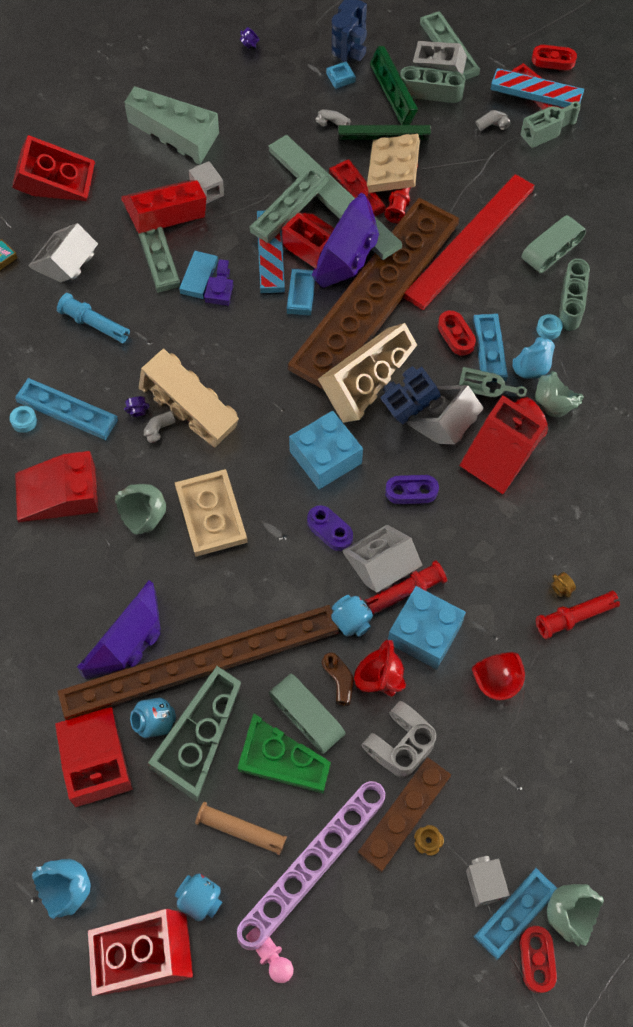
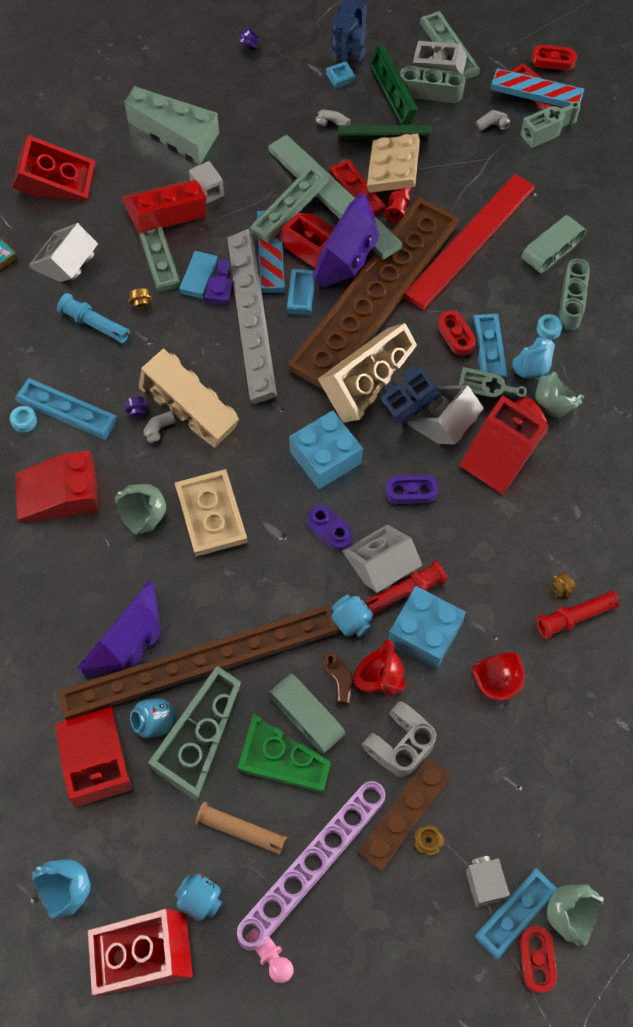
(140, 298): none -> pearl gold plate
(251, 317): none -> light grey plate

